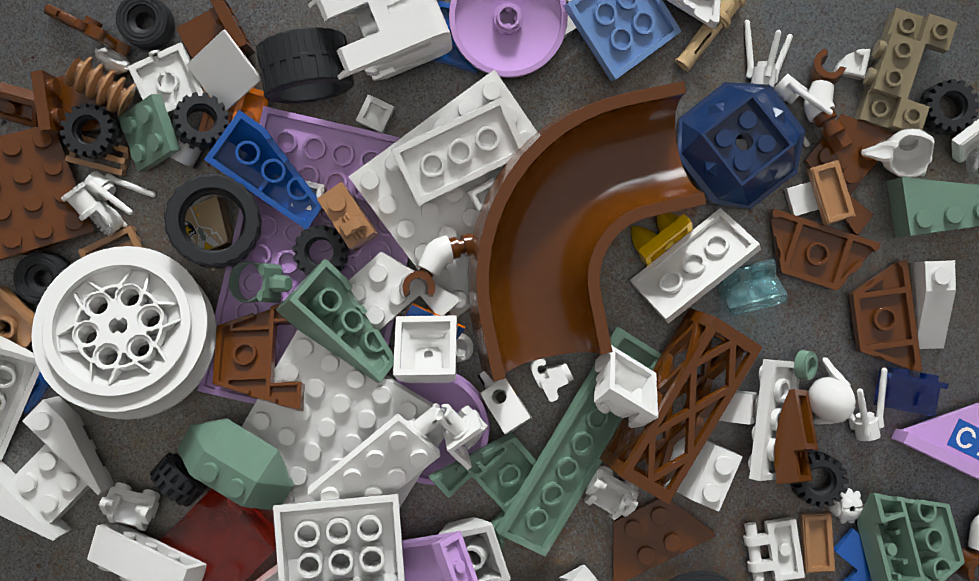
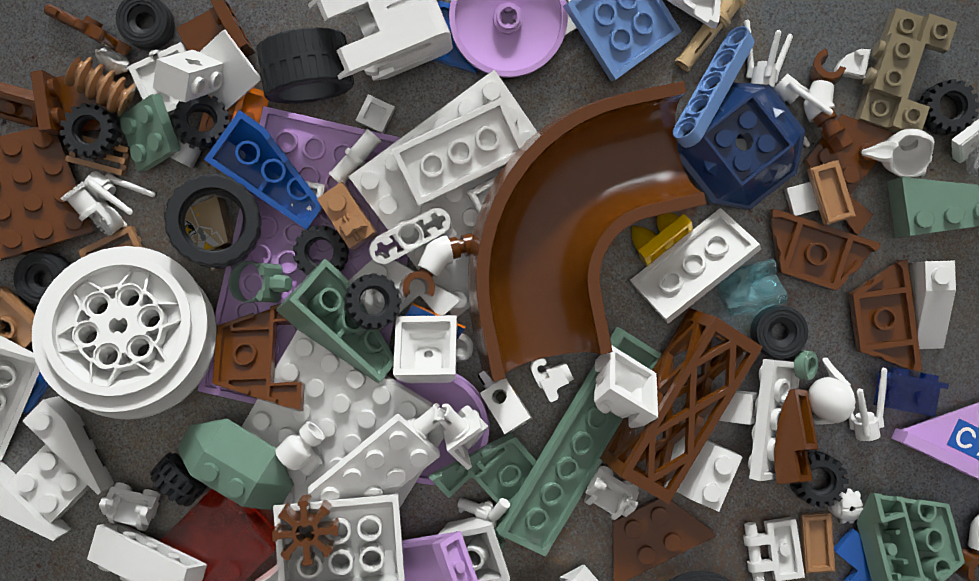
(188, 75): none -> white brick
(296, 450): none -> white piece
(315, 537): none -> reddish brown gear
(355, 156): none -> white pin
(390, 295): none -> black tyre
(426, 218): none -> white beam
(486, 510): none -> white piece
(713, 97): none -> medium blue beam
(795, 326): none -> black tyre

